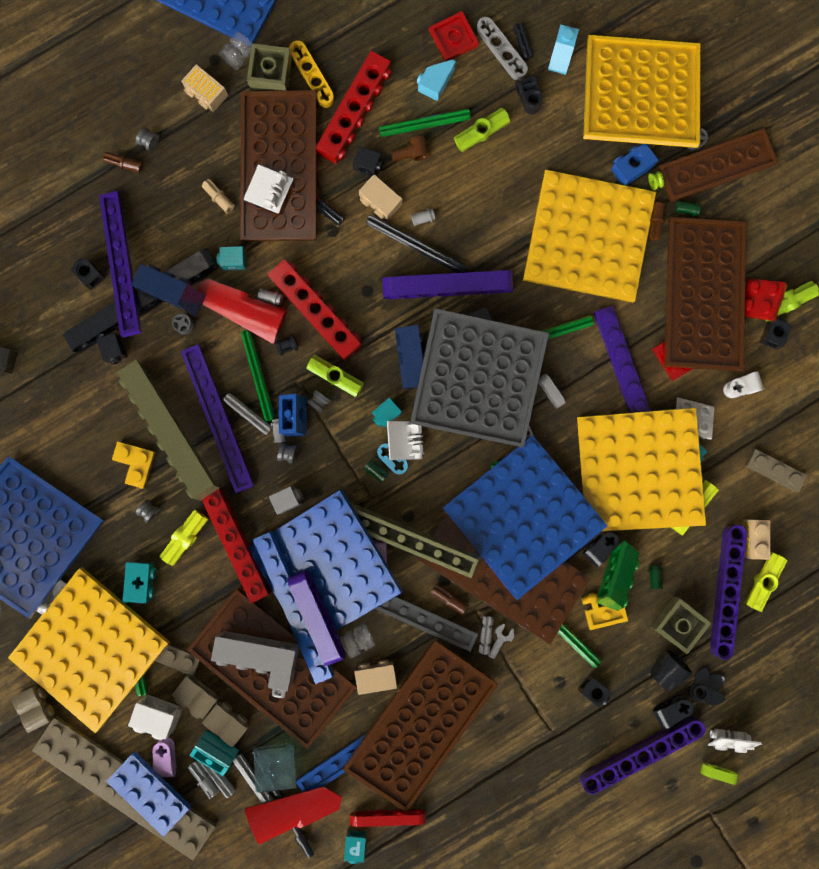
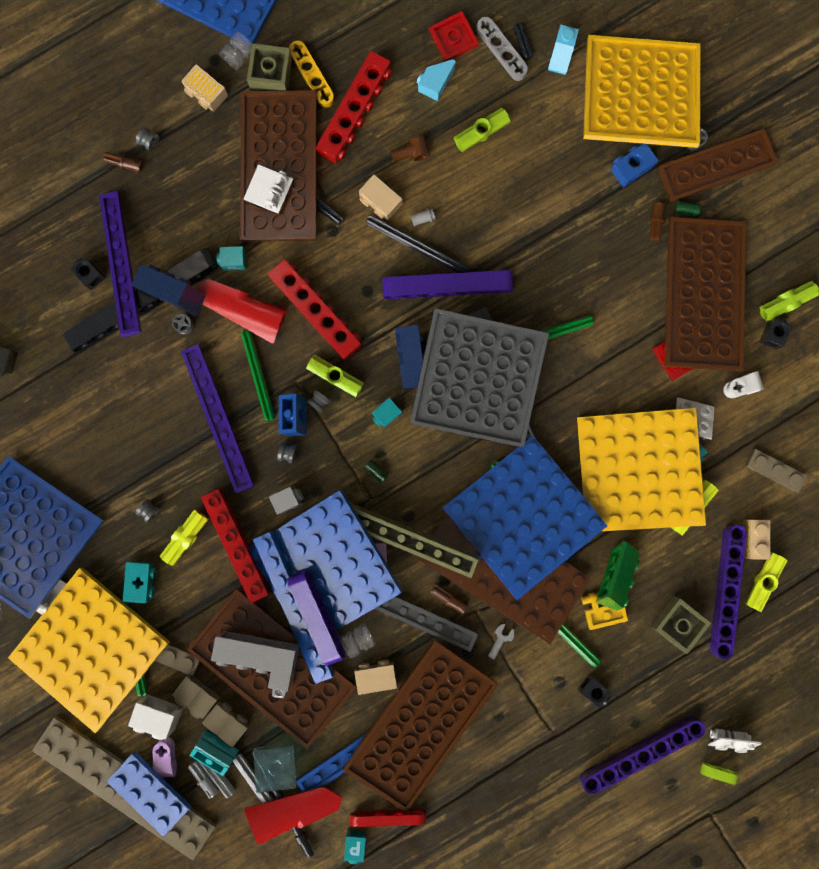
(33, 708): dark tan brick -> none
(111, 348): black brick -> none
(139, 461): yellow plate -> none
(167, 430): olive brick -> none
(218, 196): tan axle -> none
(247, 413): light grey axle -> none
(271, 297): light grey pin -> none
(277, 437): light grey pin -> none
(286, 345): black bush -> none
(367, 161): black brick -> none
(389, 463): medium azure beam -> none
(404, 440): white hinge -> none
(424, 122): green axle -> none
(486, 634): light grey axle -> none
(527, 91): black piece -> none
(551, 391): light grey beam -> none
(589, 236): yellow plate -> none
(599, 551): black piece -> none
(621, 360): dark purple plate -> none
(655, 576): dark green pin -> none
(656, 180): lime bush -> none
(670, 670): black piece -> none
(670, 713): black piece -> none
(709, 687): black plate -> none
(763, 298): red plate -> none

